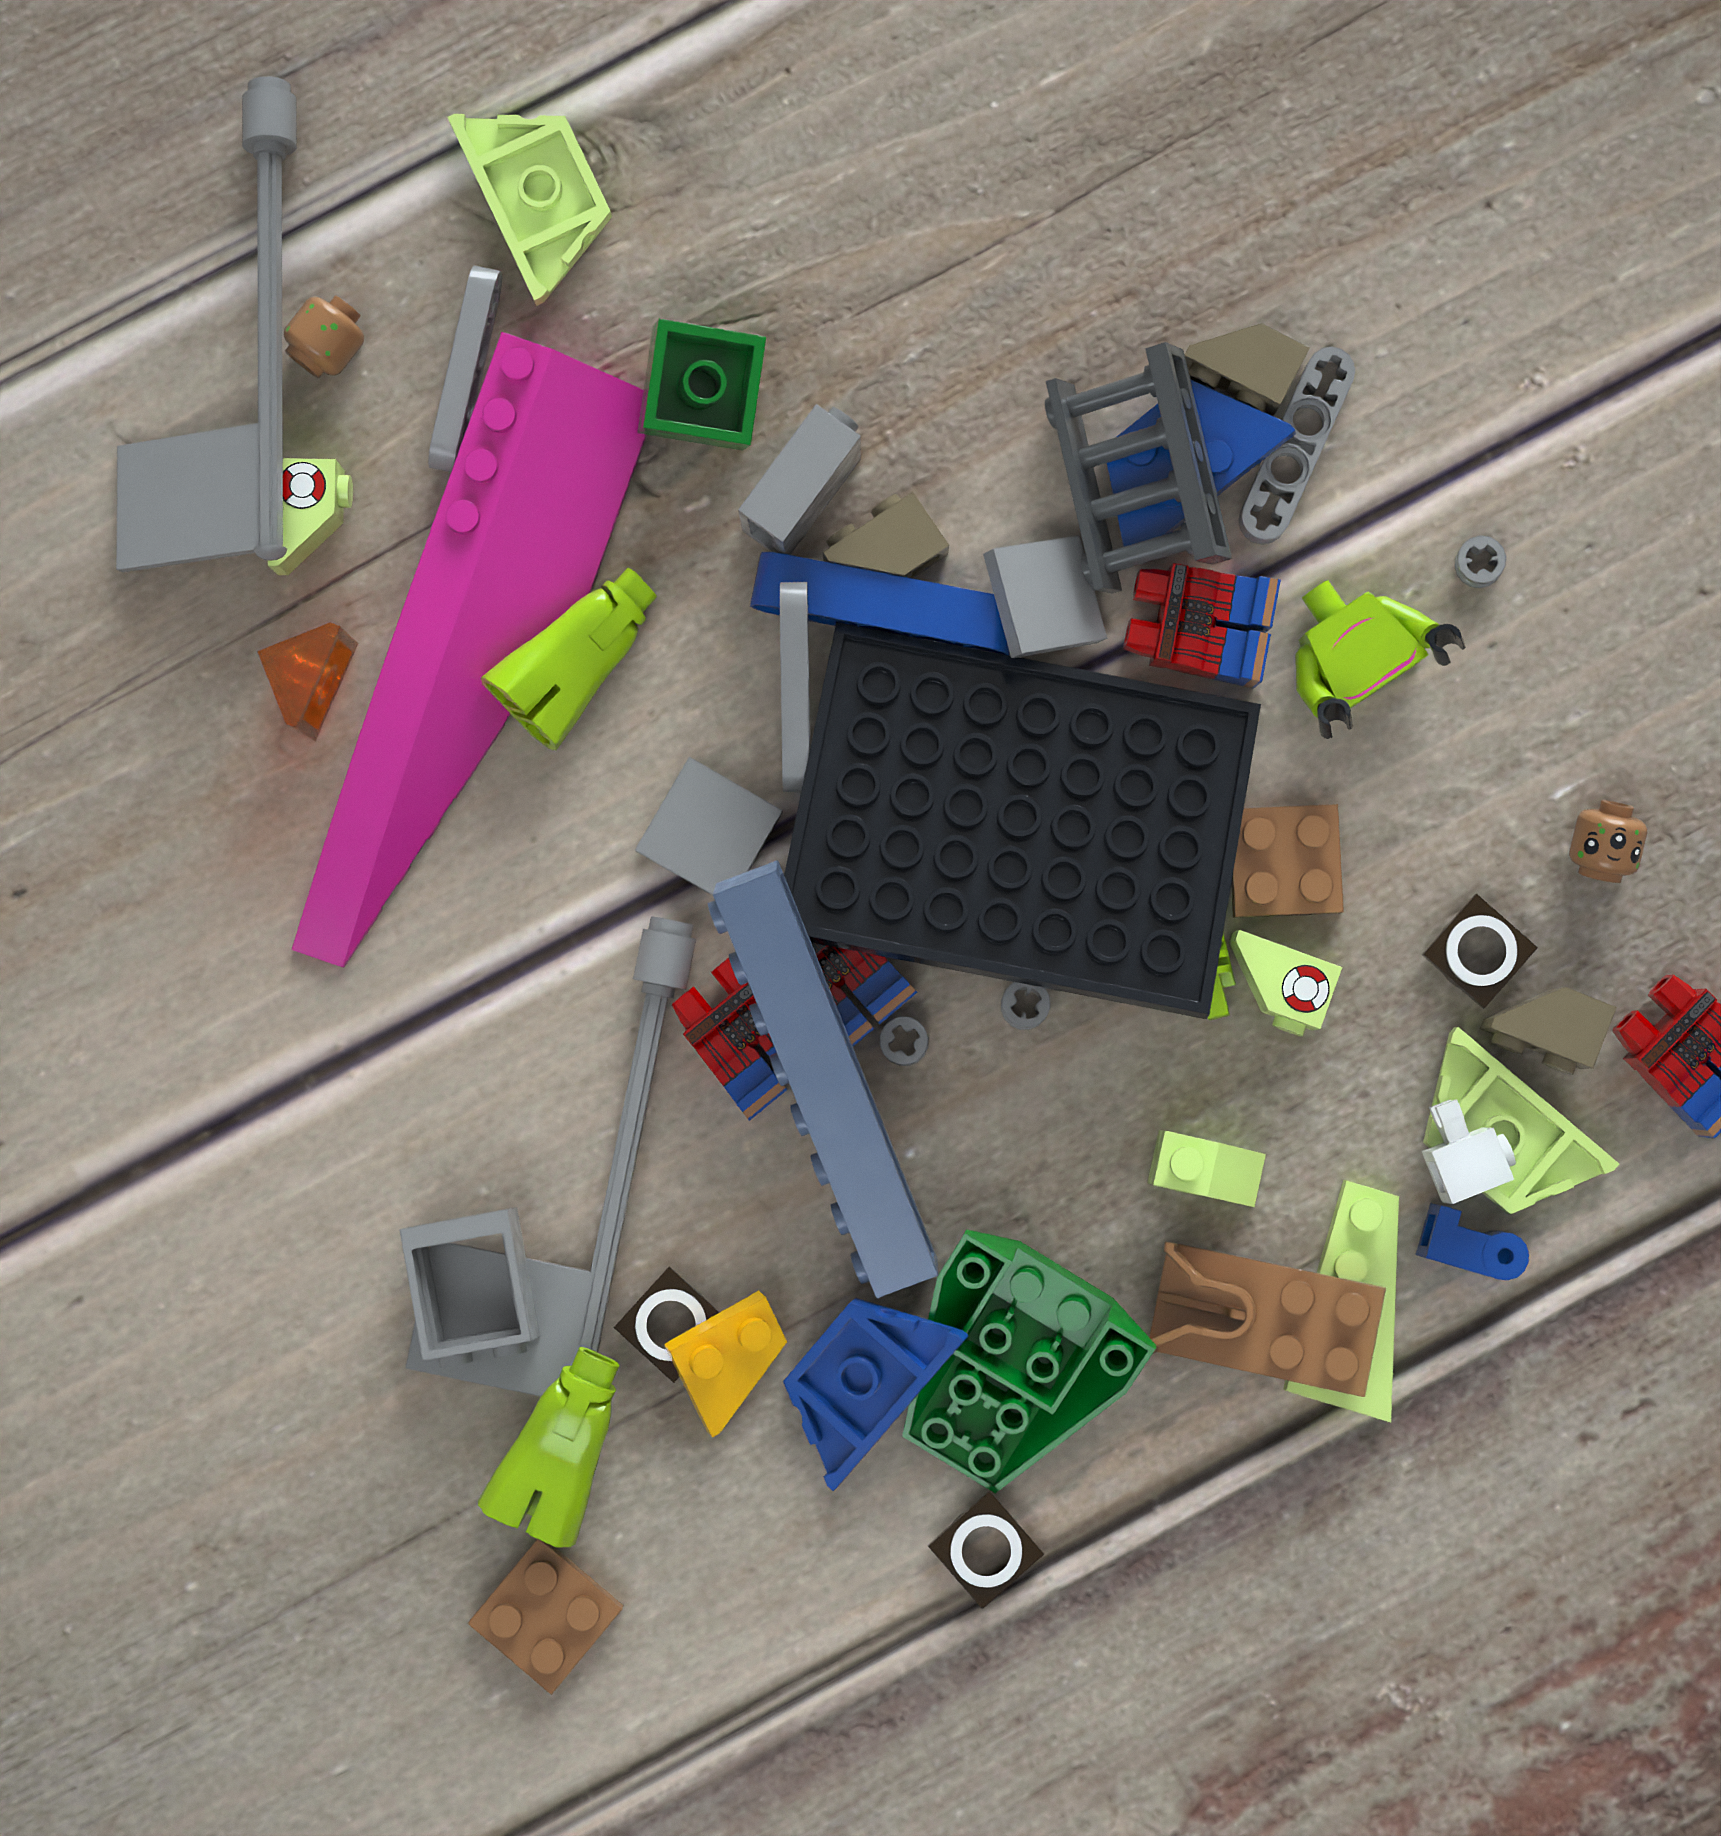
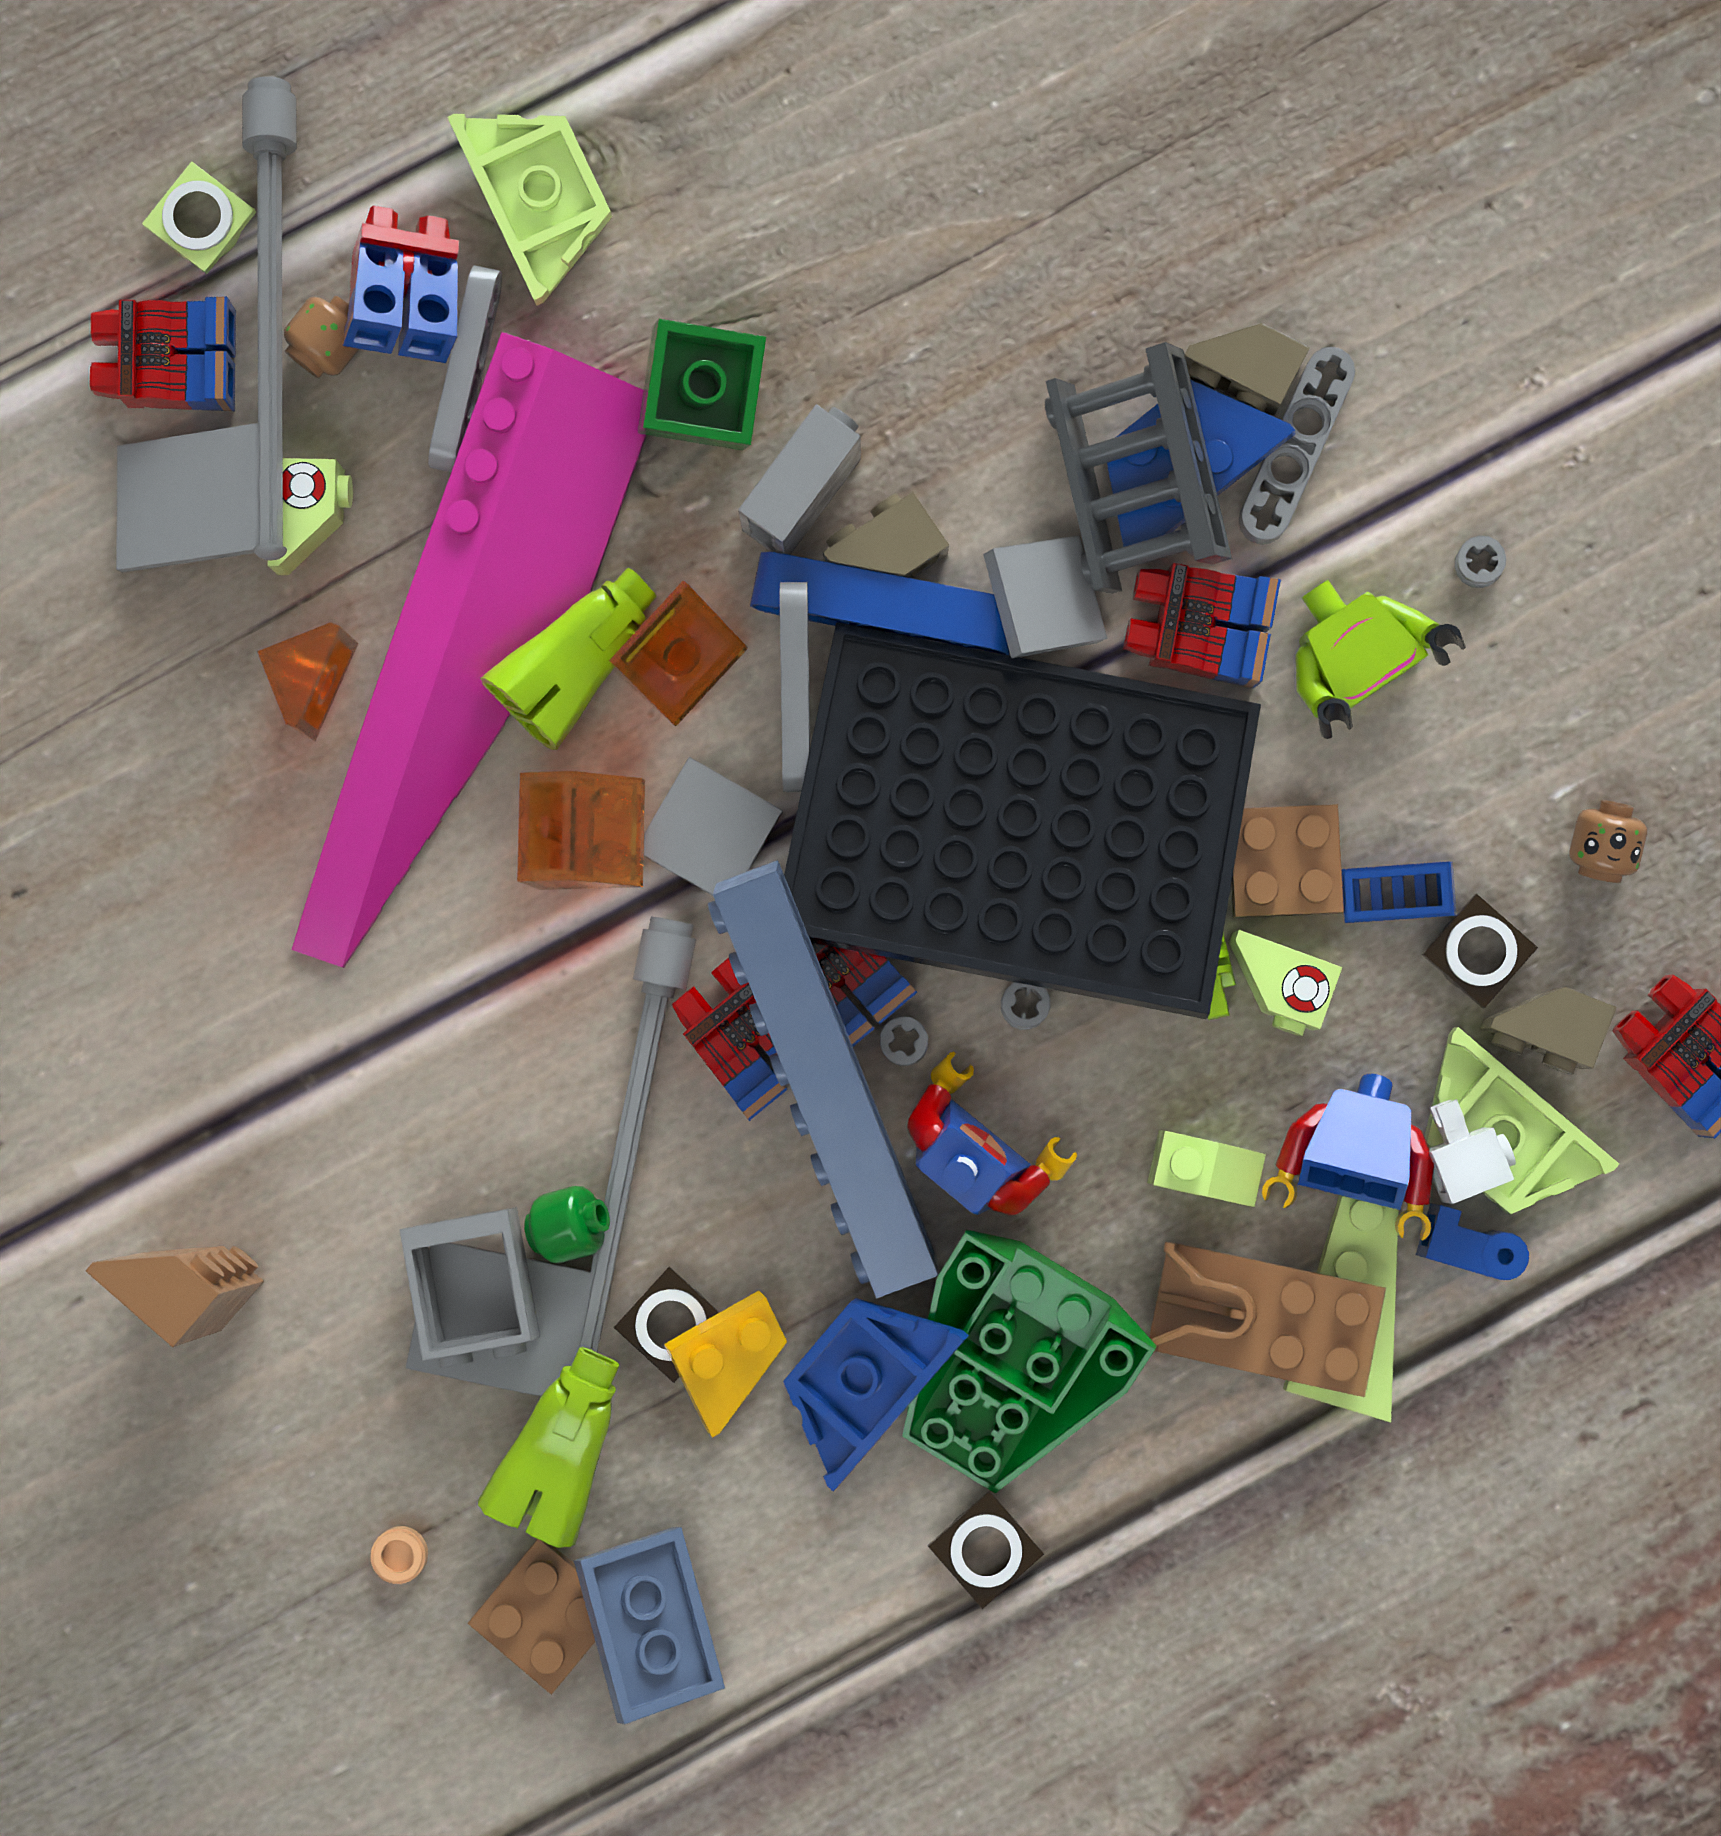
(168, 354): none -> hips
(181, 1290): none -> medium nougat slope
(207, 250): none -> piece
(399, 1555): none -> light nougat tile
(410, 266): none -> blue hips
(566, 1224): none -> green head
(580, 830): none -> clear orange slope
(649, 1625): none -> sand blue plate
(678, 654): none -> clear orange slope
(969, 1157): none -> torso
(1361, 1151): none -> torso
(1445, 891): none -> blue slope

